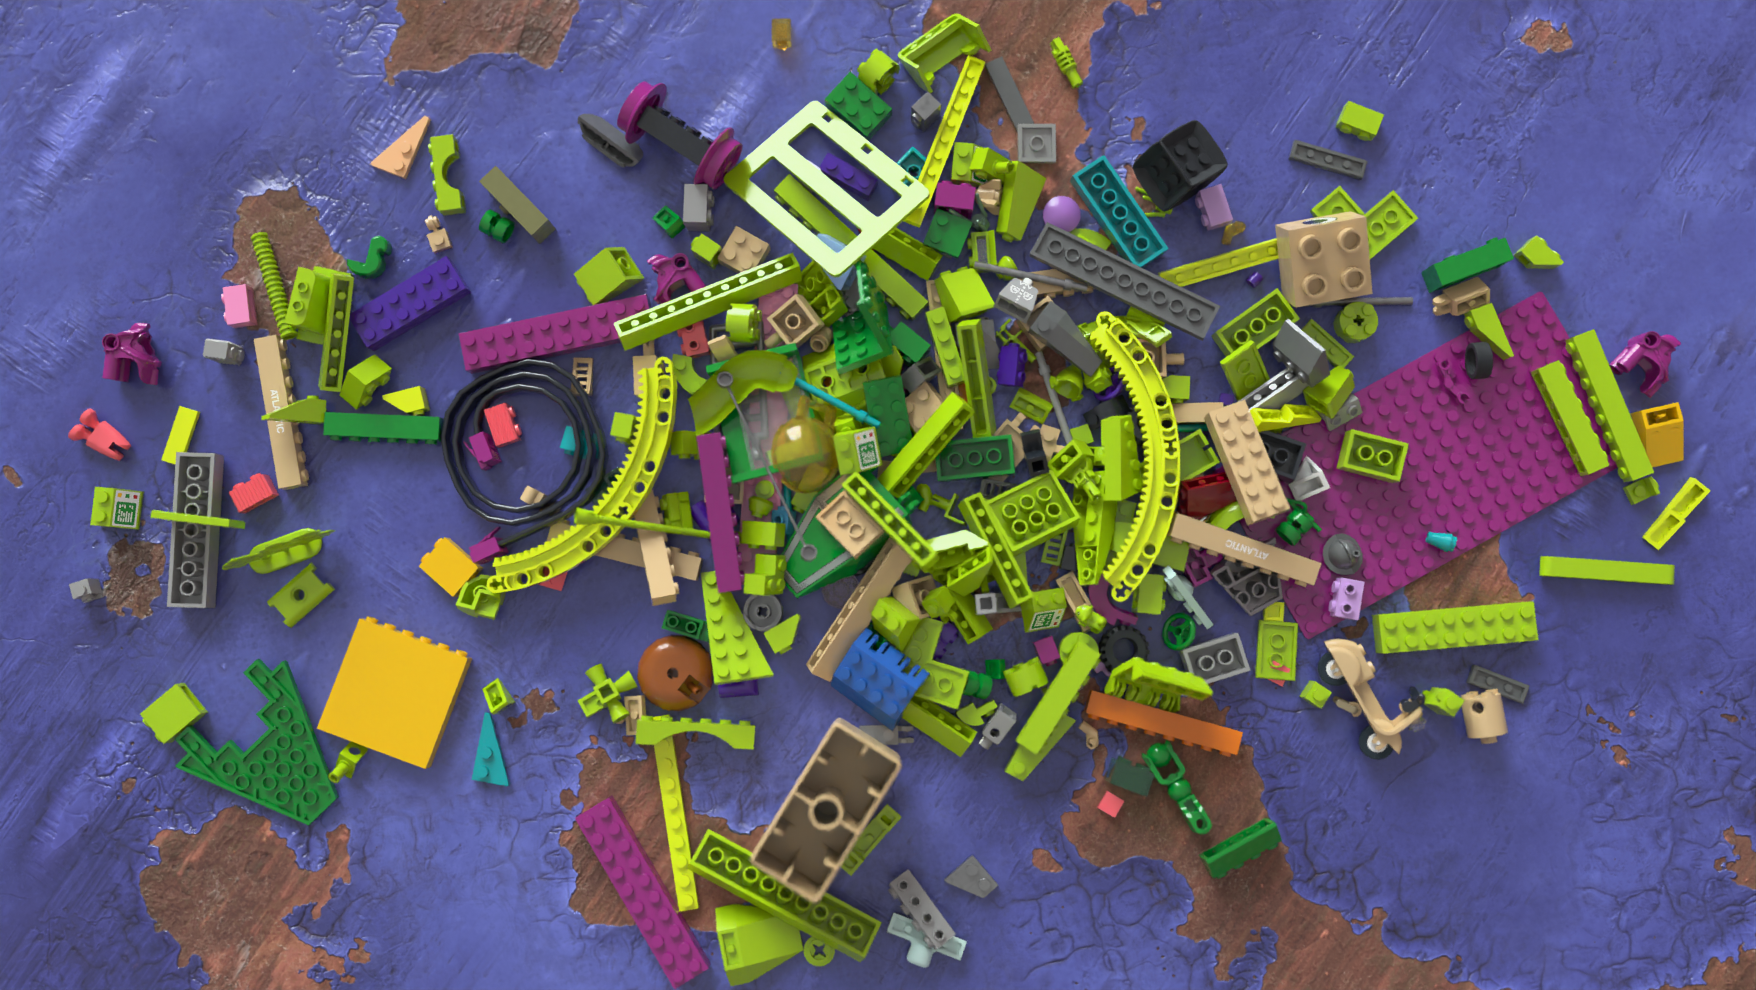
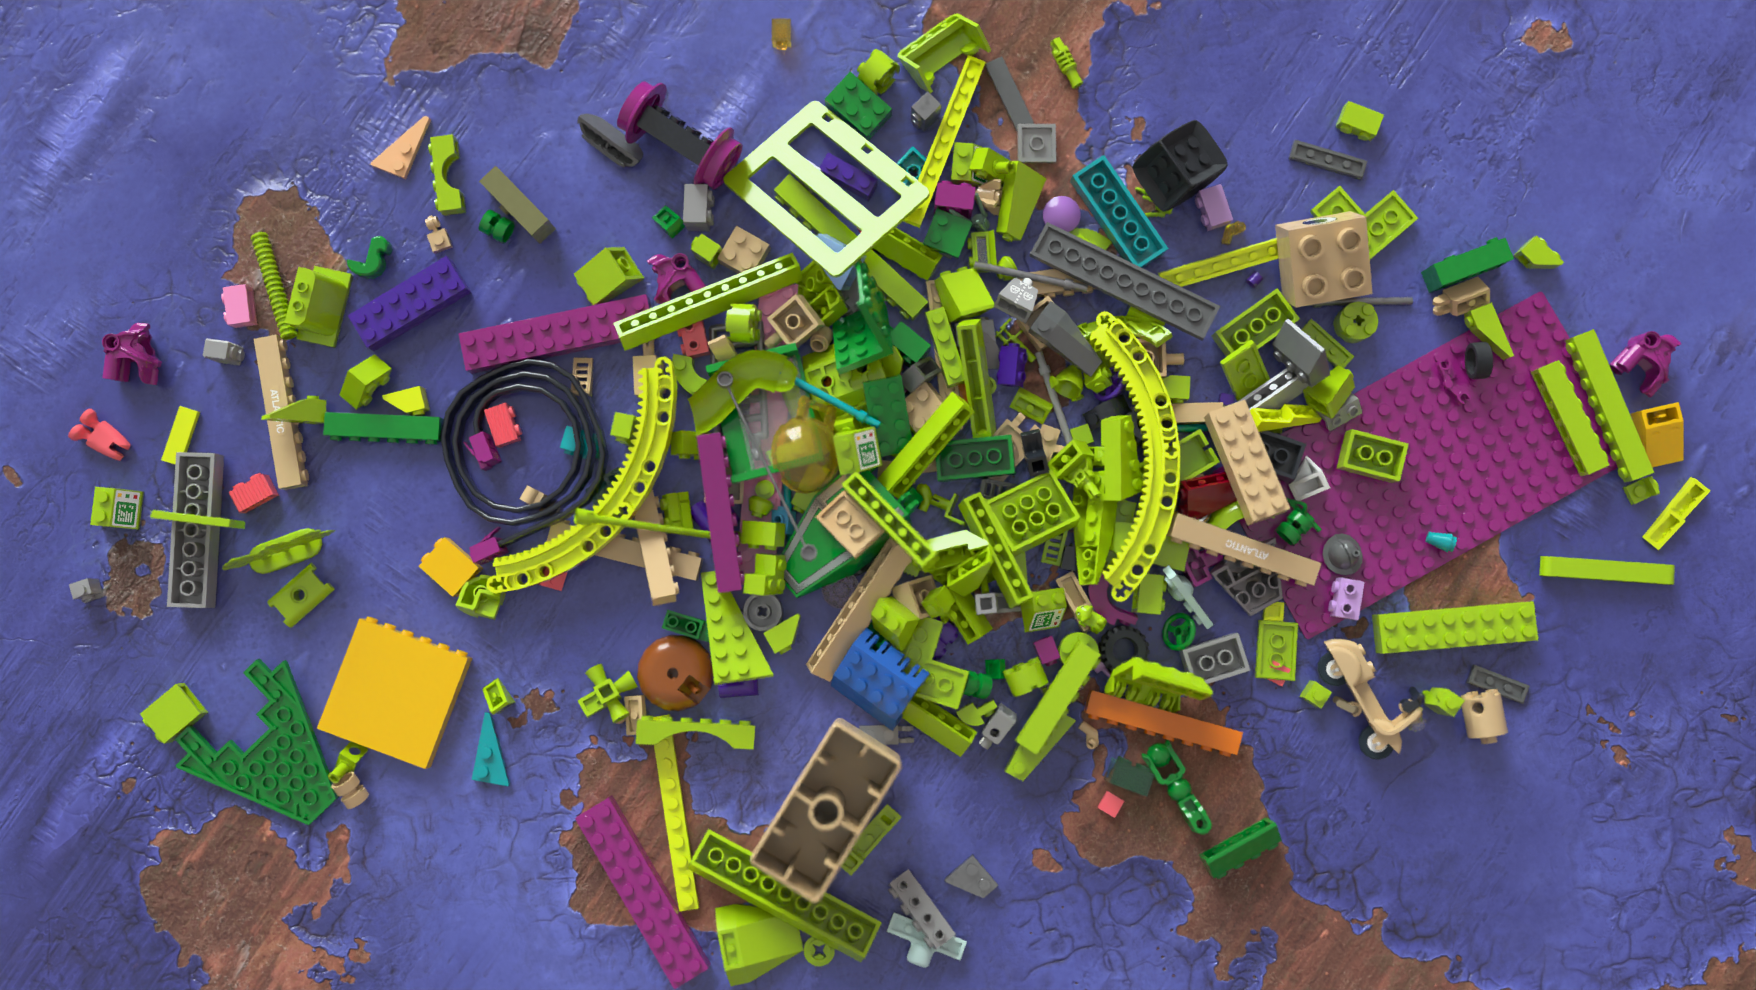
(336, 332): lime brick -> none
(350, 790): none -> tan wheel

